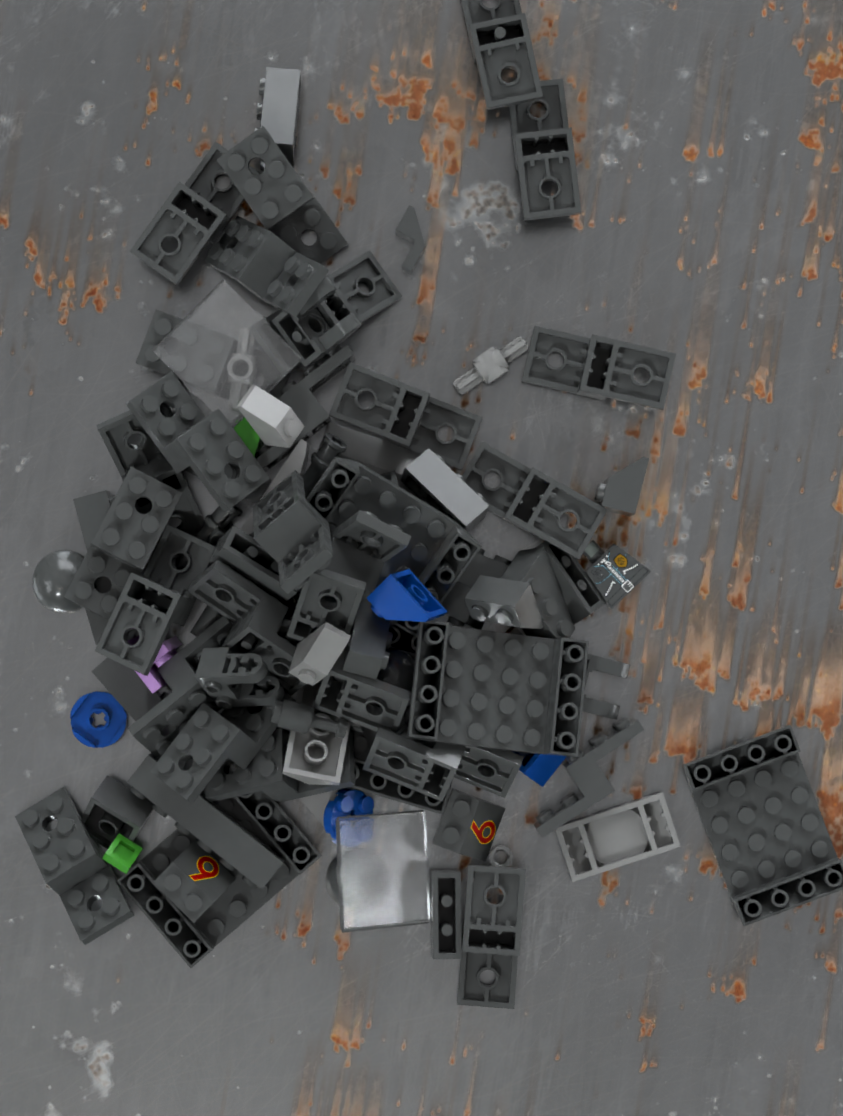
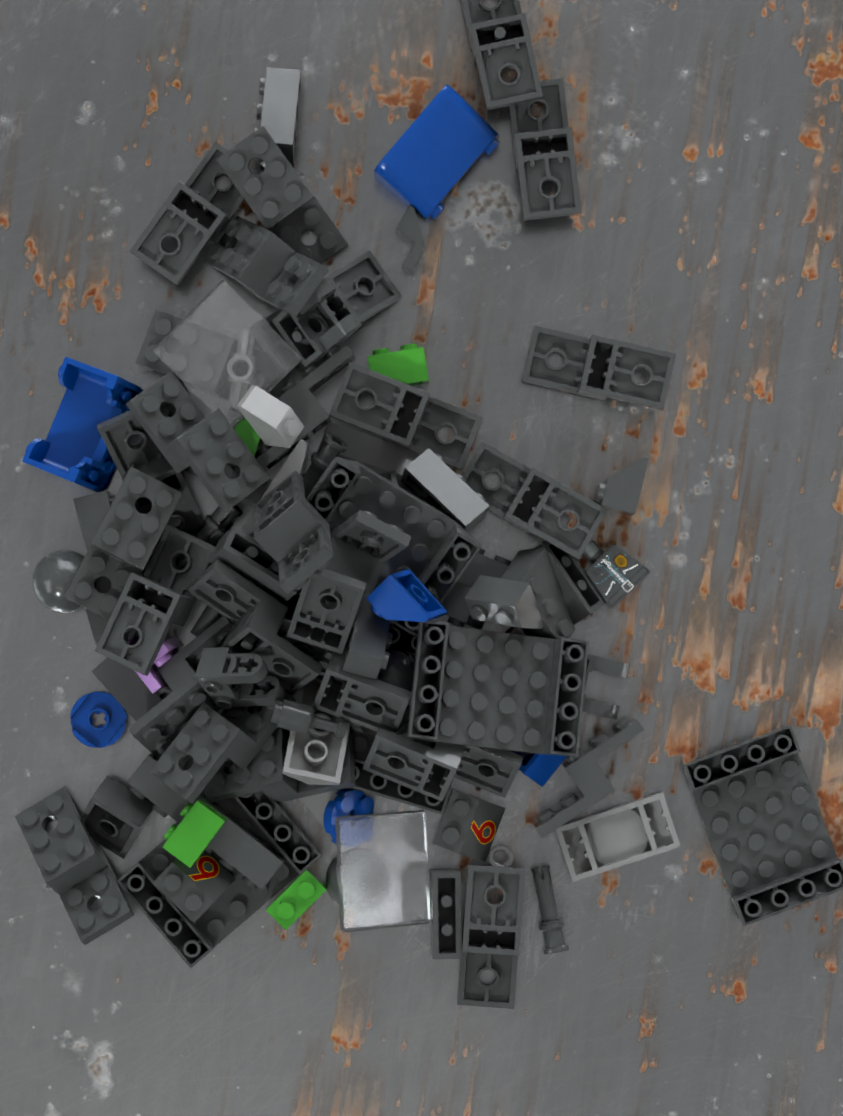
(73, 442): none -> blue windscreen
(122, 853): bright green tile -> none
(194, 832): none -> bright green brick
(296, 898): none -> bright green brick
(318, 653): light grey slope -> none
(403, 365): none -> bright green brick
(435, 153): none -> blue windscreen
(490, 365): light grey axle -> none
(550, 924): none -> dark grey pin

